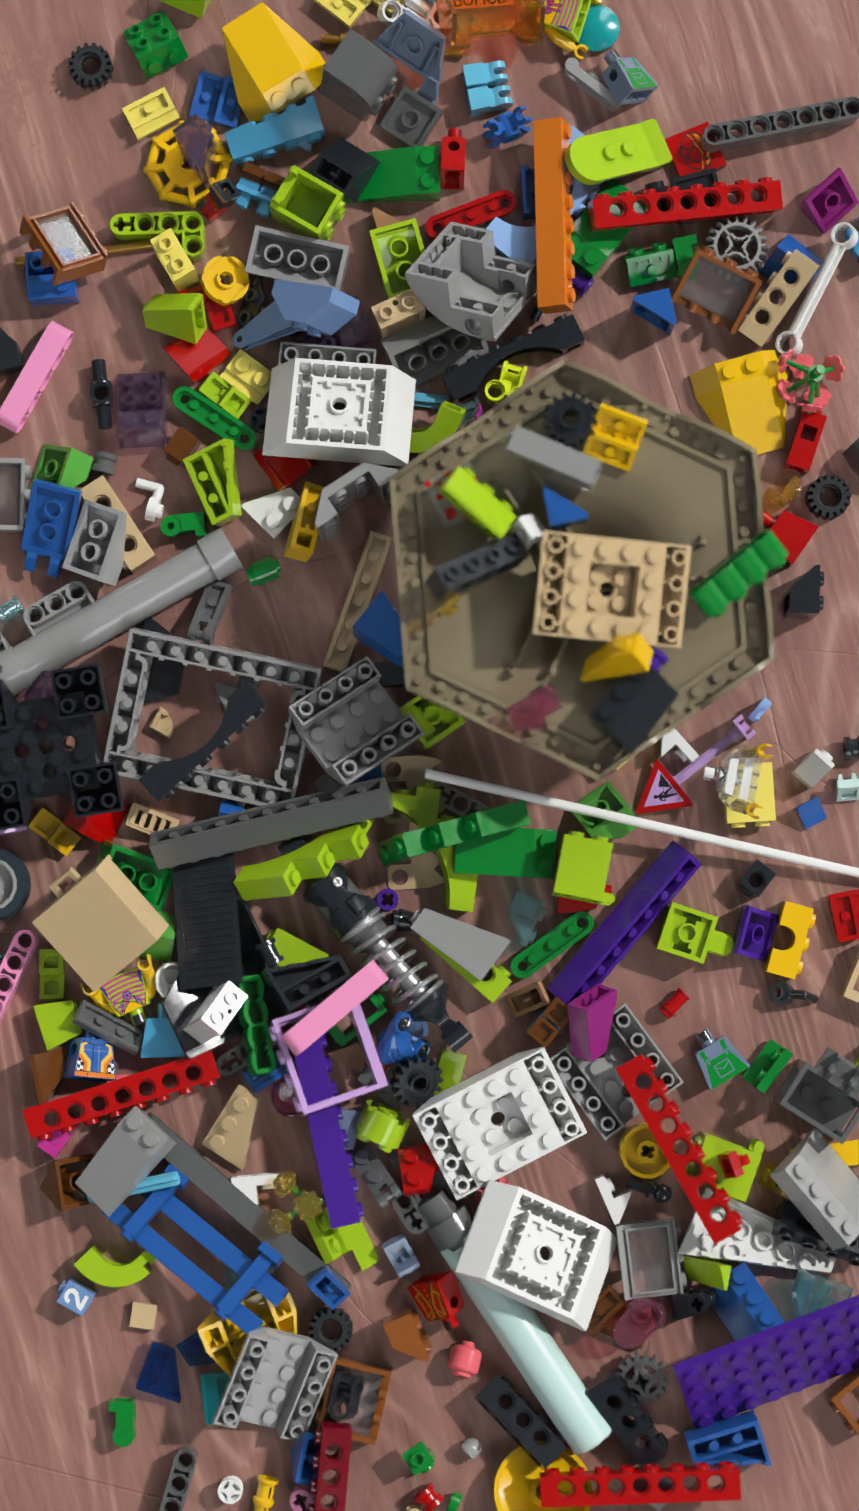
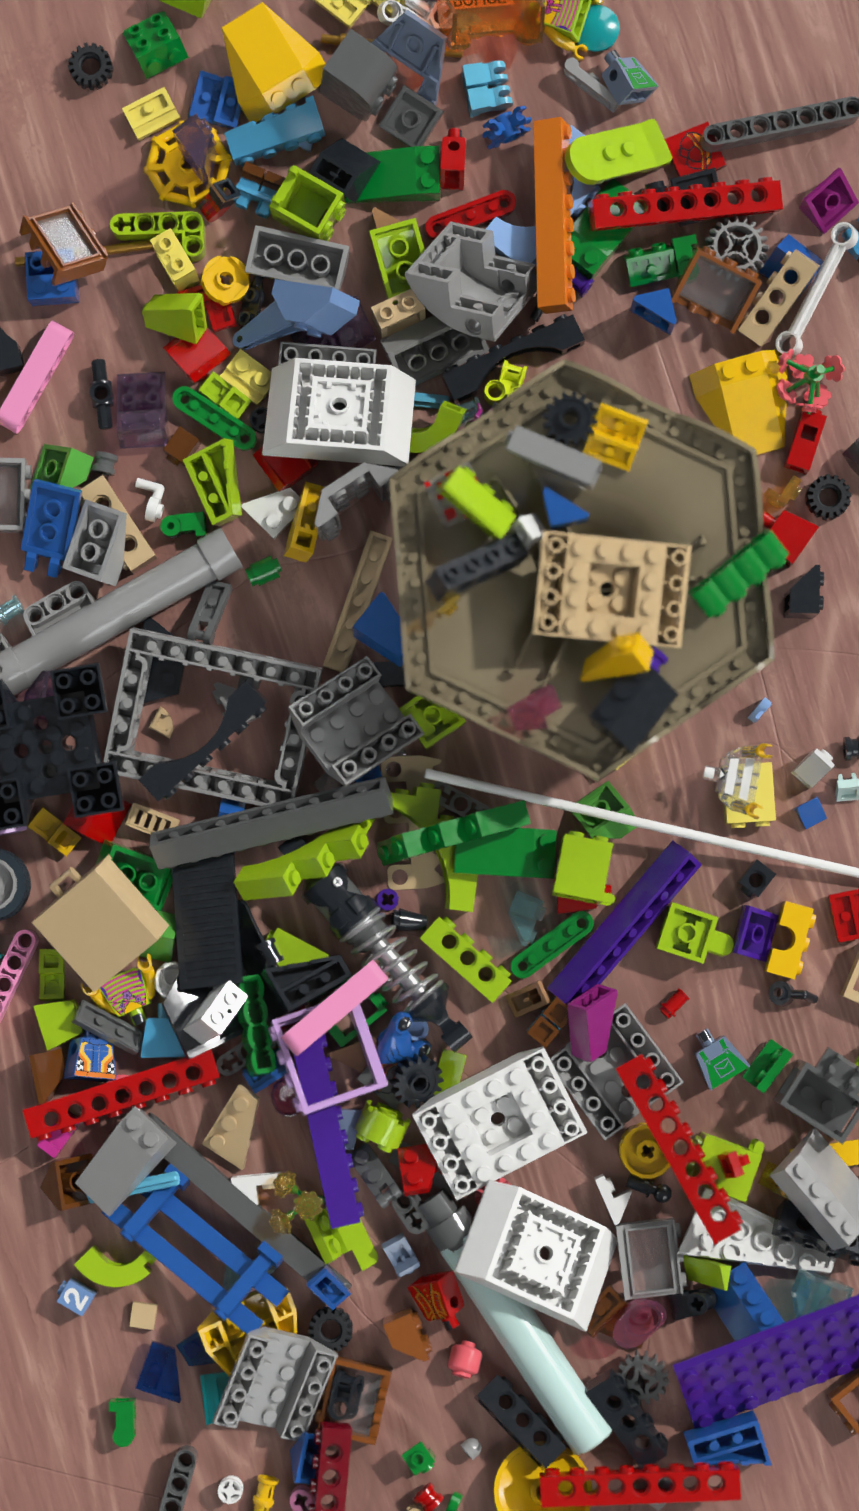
(464, 943): light grey slope -> none
(528, 192): blue hinge -> none
(664, 790): piece -> none
(684, 750): white slope -> none

